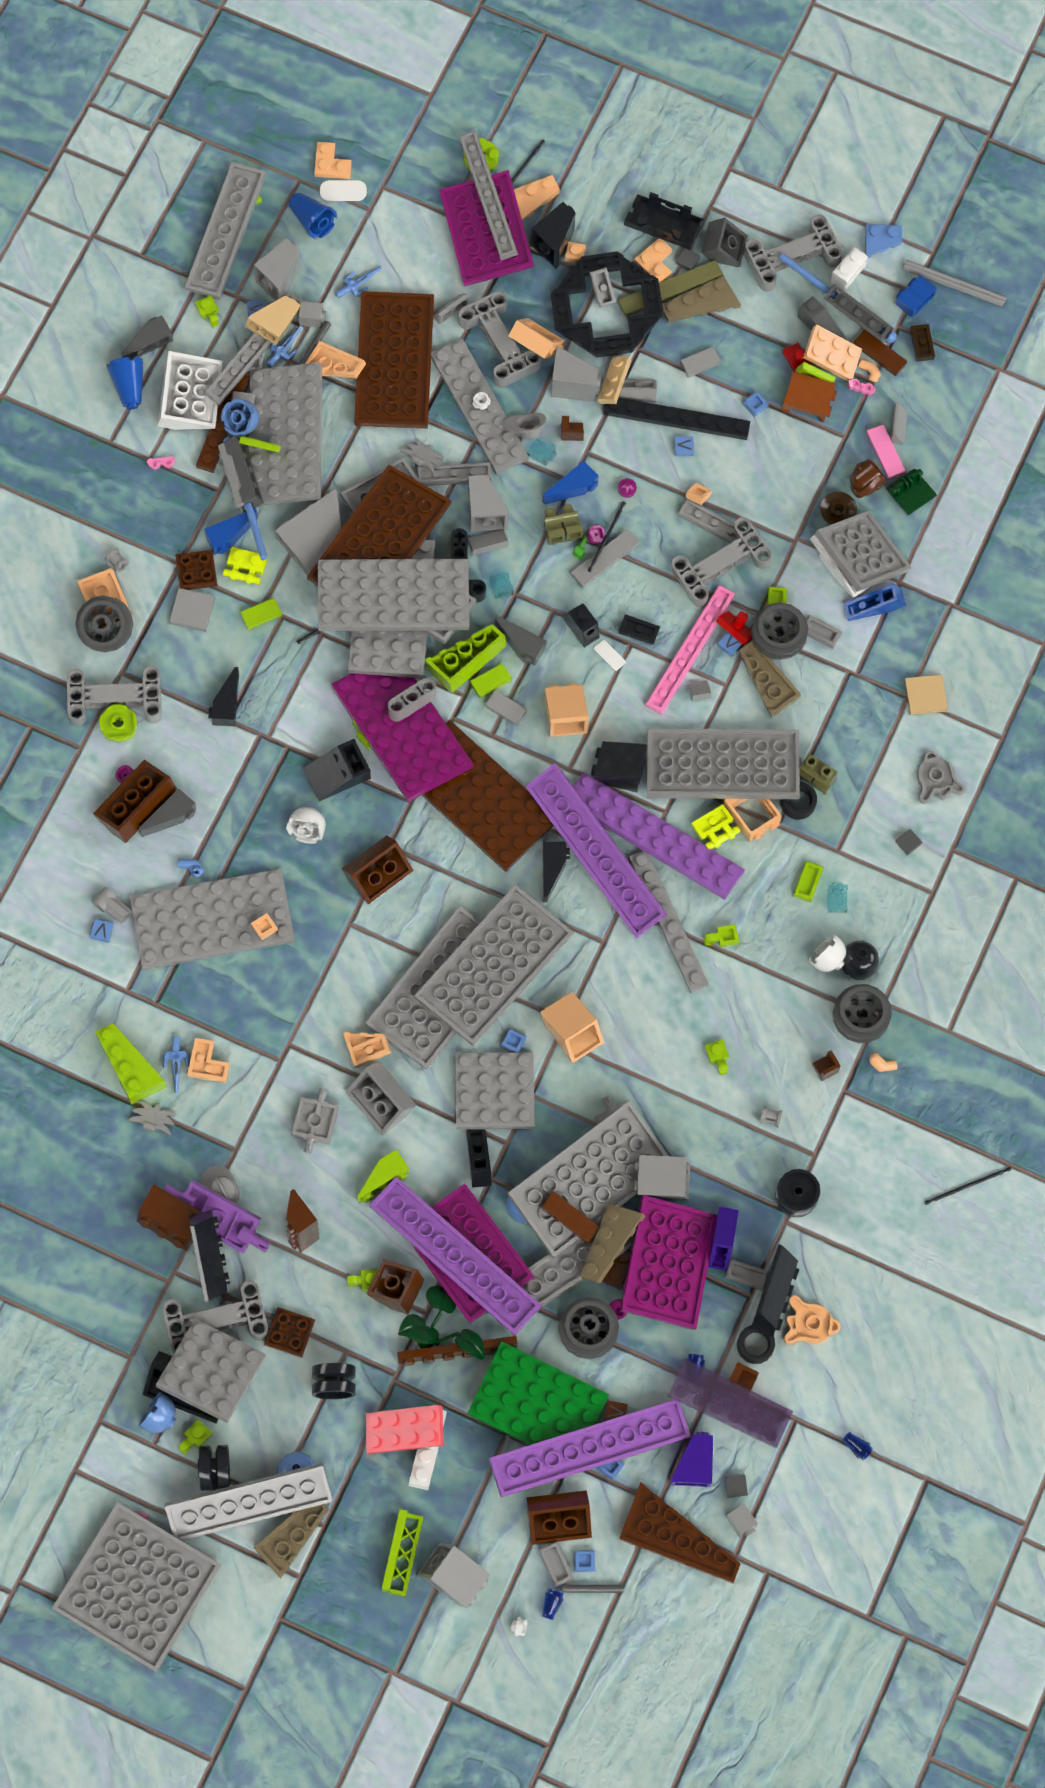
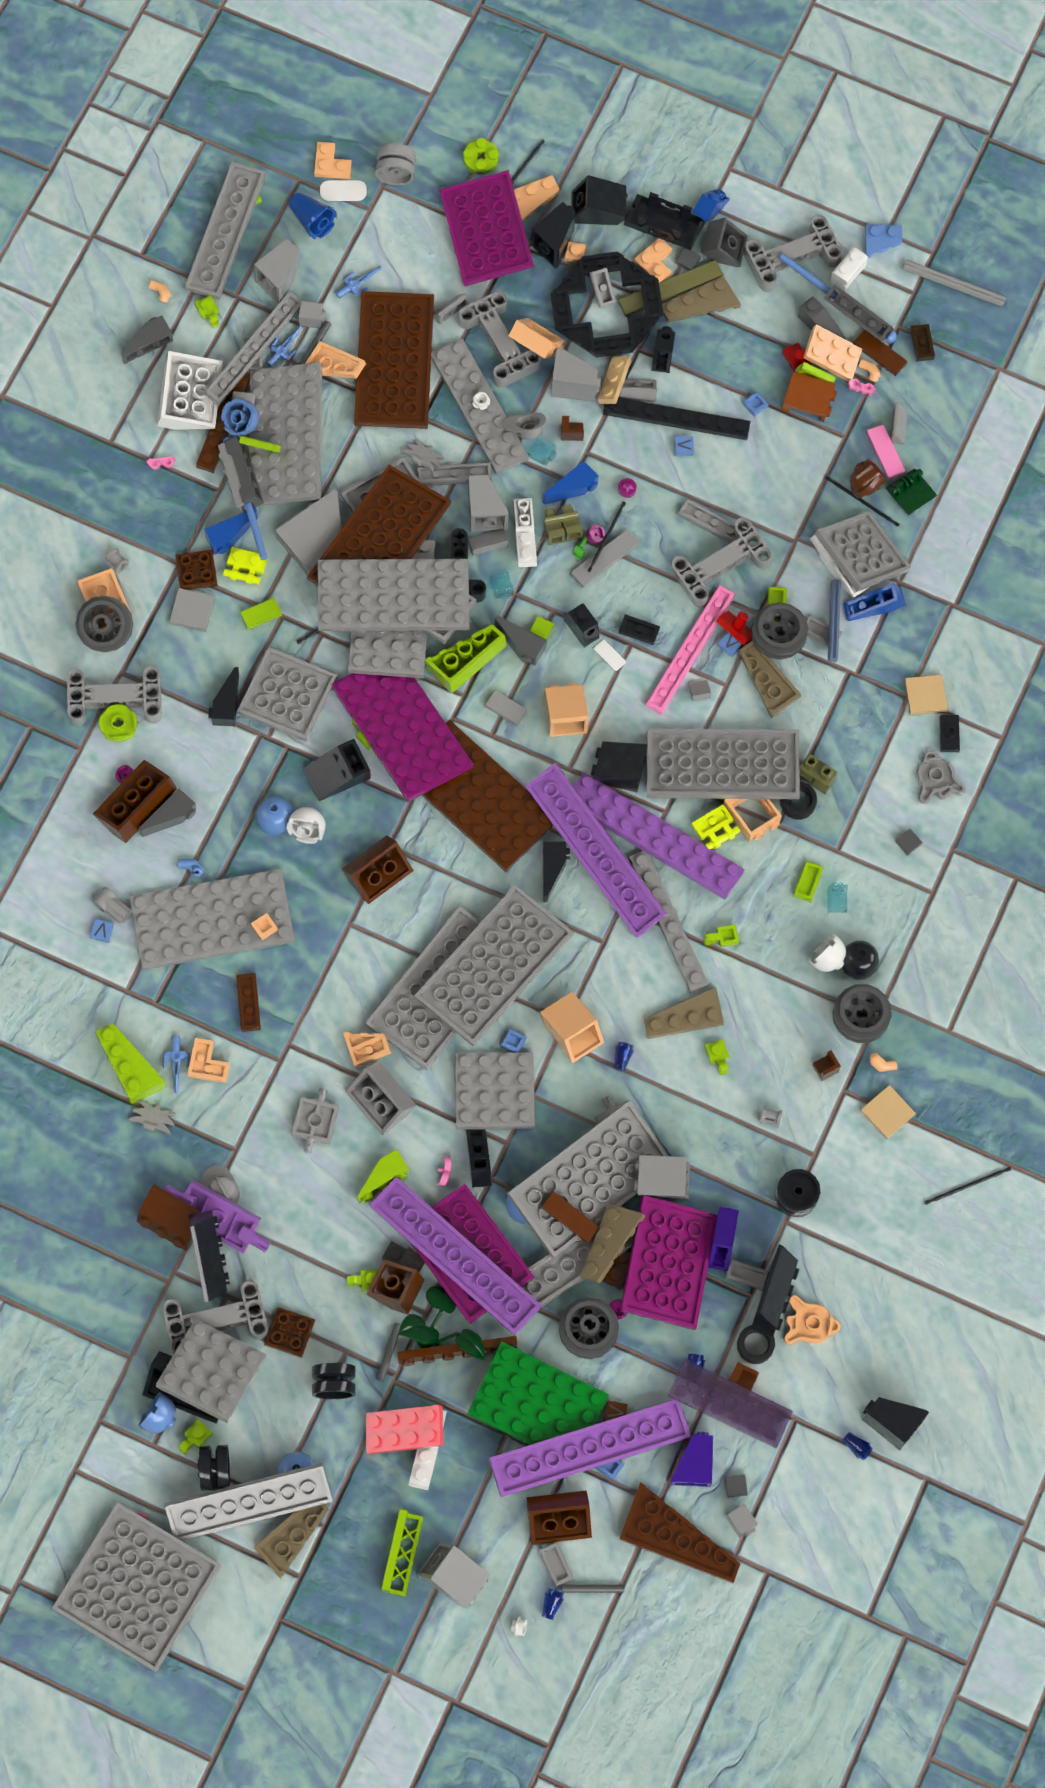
(127, 379): blue cone -> none
(162, 289): none -> light nougat arm
(248, 1002): none -> reddish brown tile
(254, 306): medium blue tile -> none
(273, 815): none -> medium blue cylinder
(274, 319): tan slope -> none
(287, 694): none -> light grey plate
(301, 1224): reddish brown slope -> none
(388, 1353): none -> dark grey bar
(395, 164): none -> light grey wheel
(403, 1256): none -> clear smoke slope
(416, 692): light grey beam -> none
(446, 1171): none -> bright pink piece
(488, 195): light grey tile -> none
(491, 680): lime tile -> none
(525, 532): none -> white slope
(542, 628): none -> lime tile
(584, 1561): medium blue tile -> none
(599, 201): none -> black slope
(623, 1053): none -> clear blue cone
(664, 344): none -> black torso
(690, 1015): none -> dark tan wing
(698, 493): light nougat plate -> none
(700, 362): light grey tile -> none
(711, 204): none -> blue slope
(834, 620): none -> sand blue axle
(837, 501): dark brown dish -> none
(862, 501): none -> black piece
(888, 1112): none -> tan tile
(894, 1420): none -> black slope
(915, 296): blue brick -> none
(949, 733): none -> black plate

